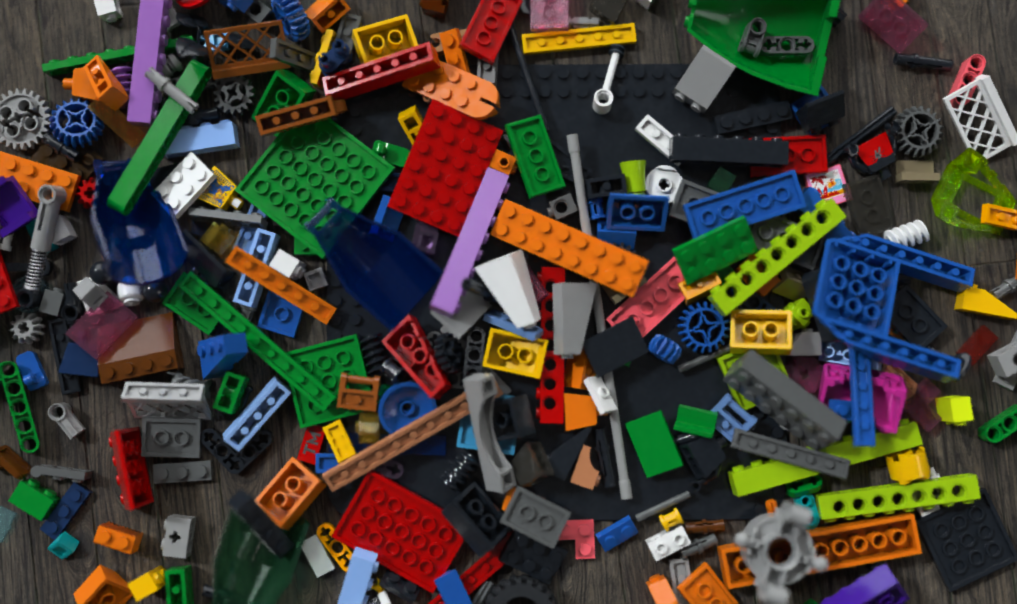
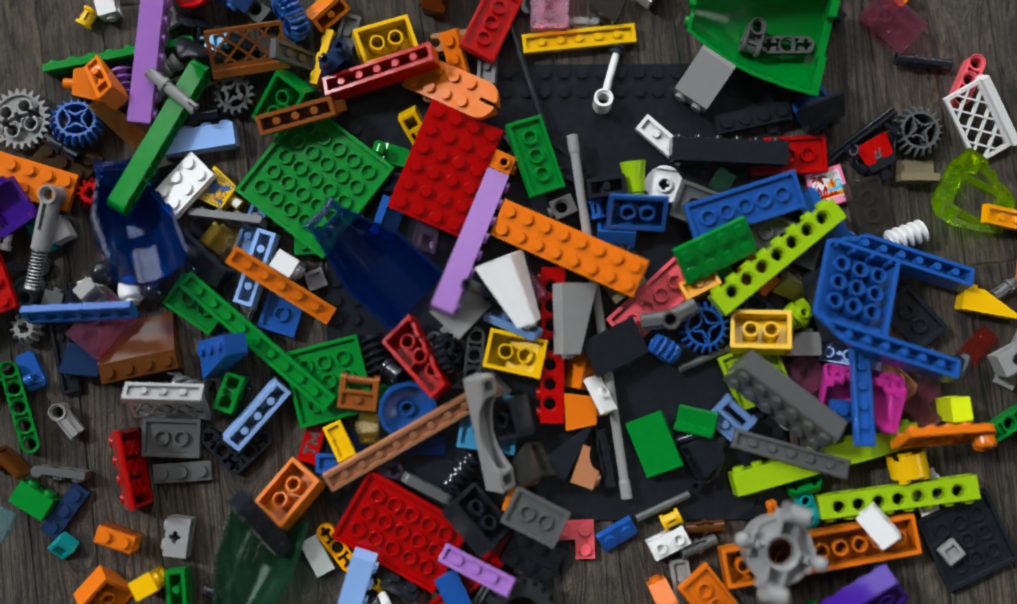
(79, 312): none -> blue plate
(87, 17): none -> yellow bush
(427, 487): none -> dark grey beam
(477, 570): none -> medium lavender plate
(682, 312): none -> dark grey piece
(878, 526): none -> white hinge
(951, 552): none -> light grey tile
(979, 435): none -> orange plate

